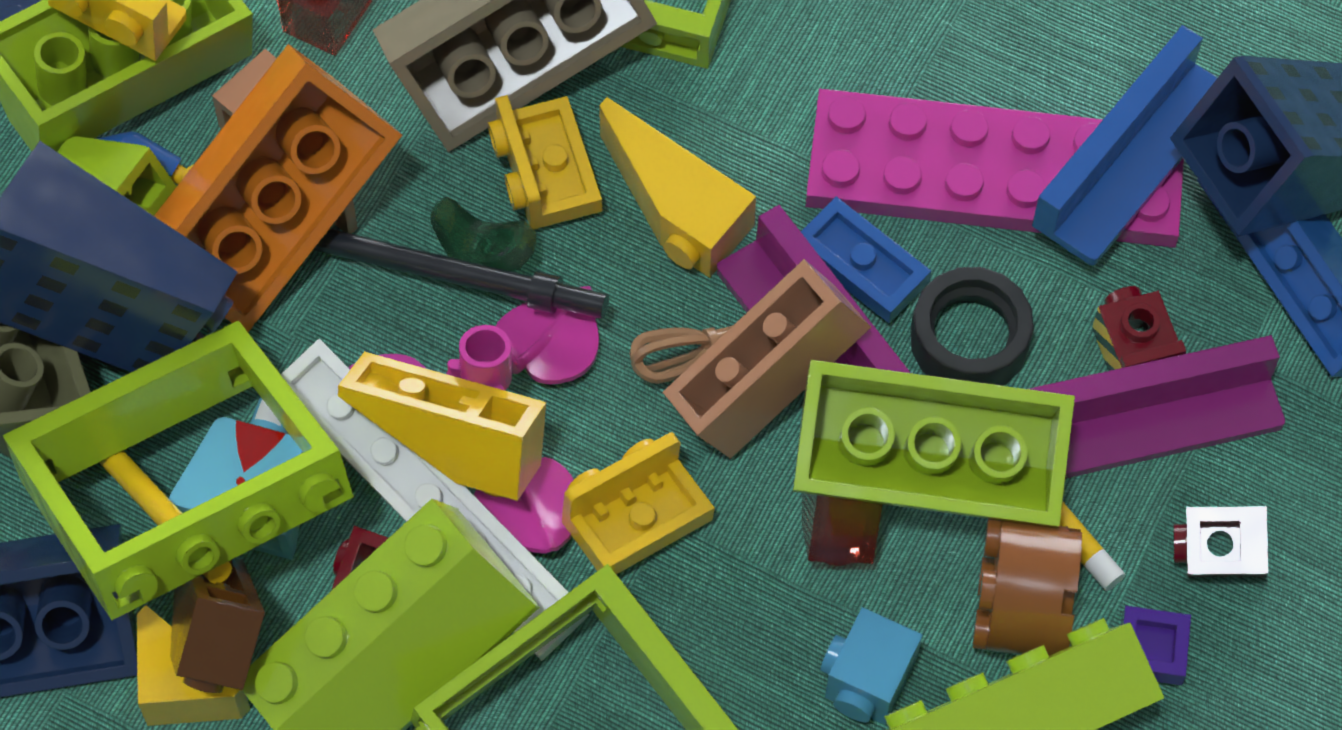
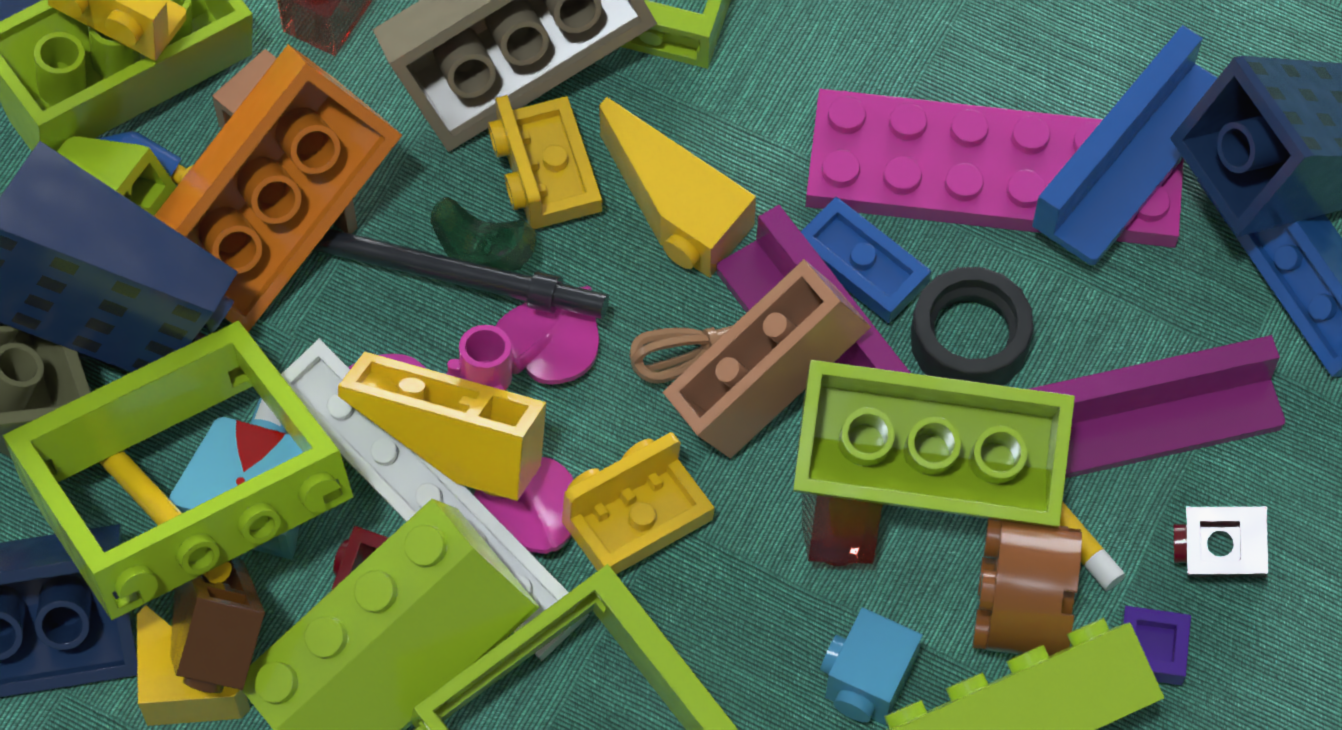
(1116, 325): dark red brick -> none

